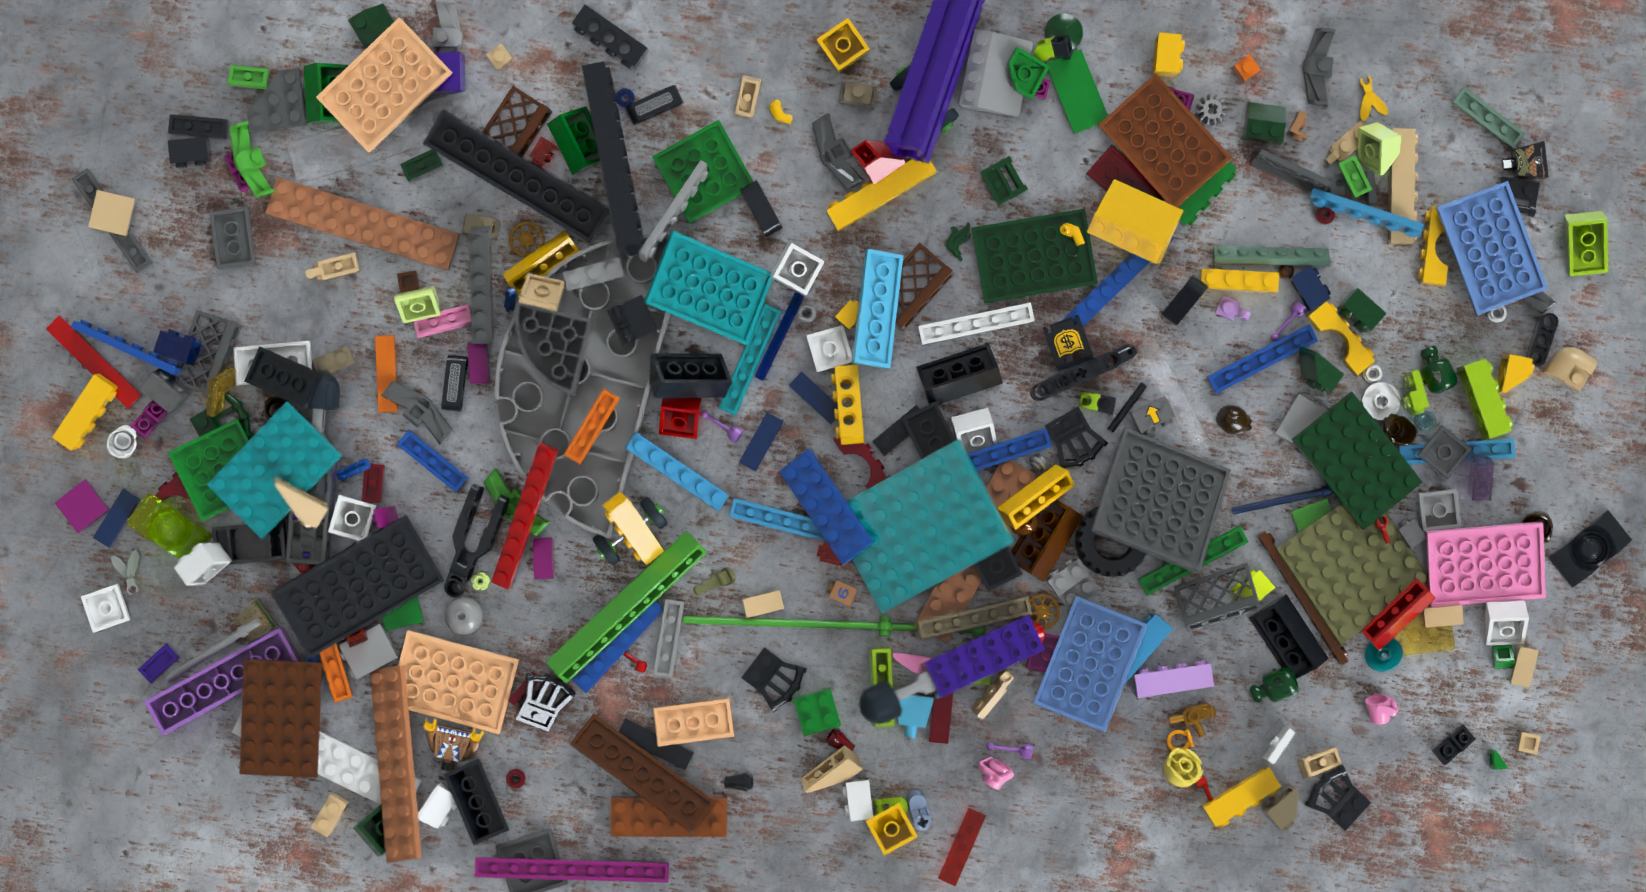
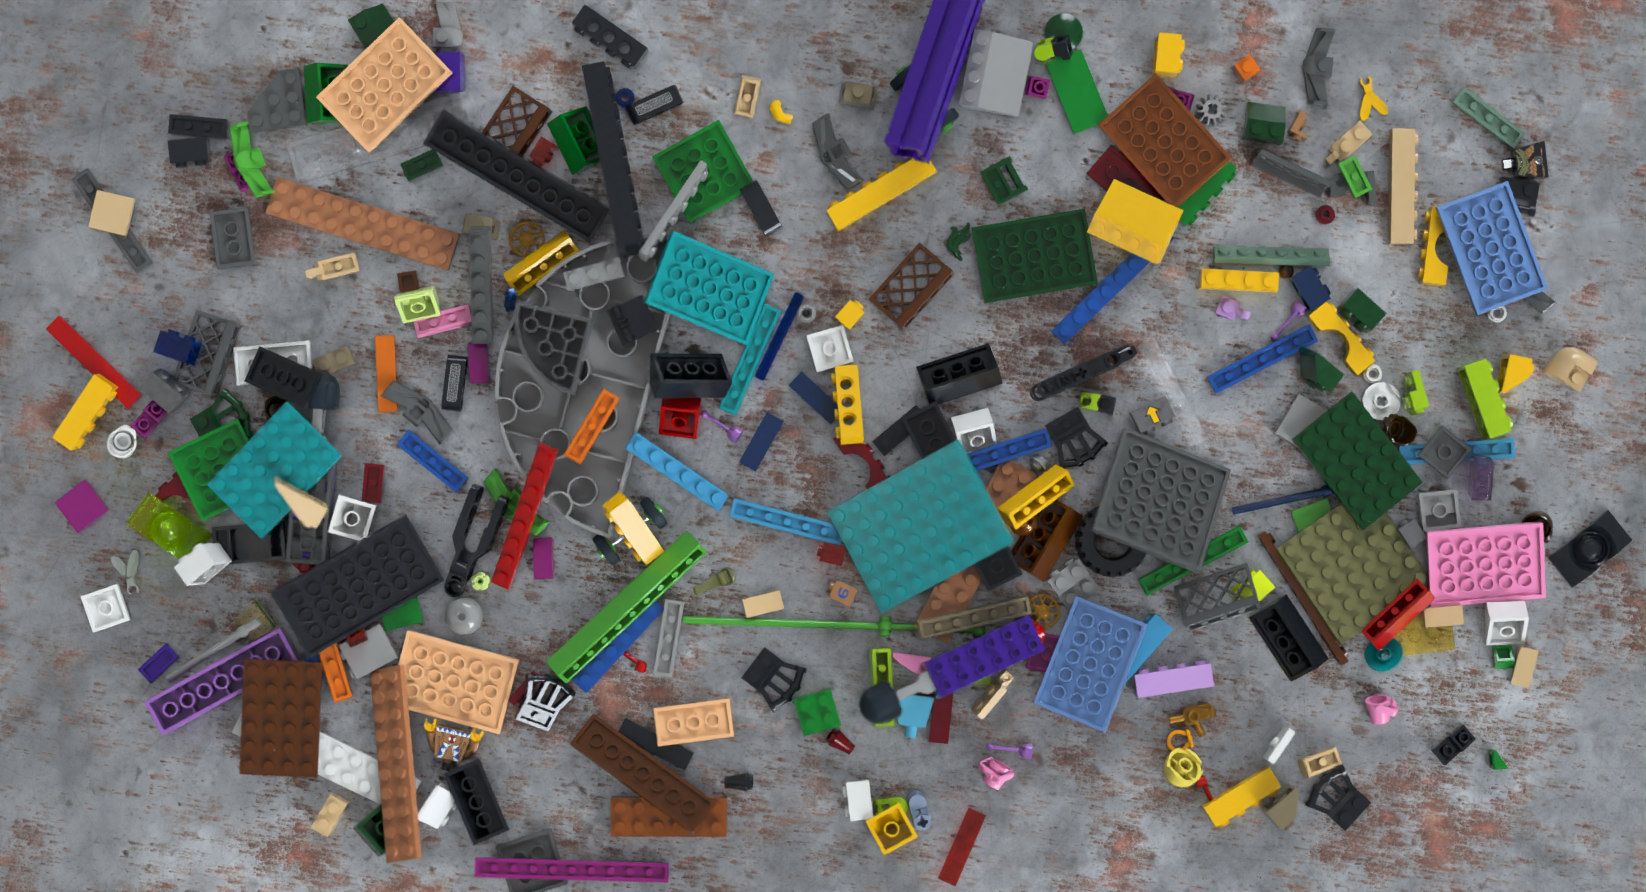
(116, 518): dark blue tile -> none
(119, 343): blue plate -> none
(217, 388): clear yellow plate -> none
(248, 77): bright green plate -> none
(353, 469): blue axle -> none
(384, 516): magenta slope -> none
(499, 56): tan plate -> none
(509, 778): dark red plate -> none
(542, 291): tan tile -> none
(797, 268): white brick -> none
(826, 506): blue plate -> none
(834, 770): tan slope -> none
(843, 45): yellow brick -> none
(876, 159): red slope -> none
(877, 309): medium azure plate -> none
(976, 323): white plate -> none
(1026, 72): green plate -> none
(1066, 340): black container -> none
(1072, 231): yellow arm -> none
(1126, 408): black bar -> none
(1184, 300): black beam -> none
(1233, 420): dark brown hair -> none
(1276, 685): dark green piece -> none
(1371, 214): dark azure plate -> none
(1377, 147): yellowish green slope -> none
(1383, 528): red hand -> none
(1421, 419): clear light blue wheel -> none
(1437, 372): dark green piece -> none
(1528, 743): tan plate -> none
(1548, 333): black beam -> none
(1586, 243): lime slope -> none

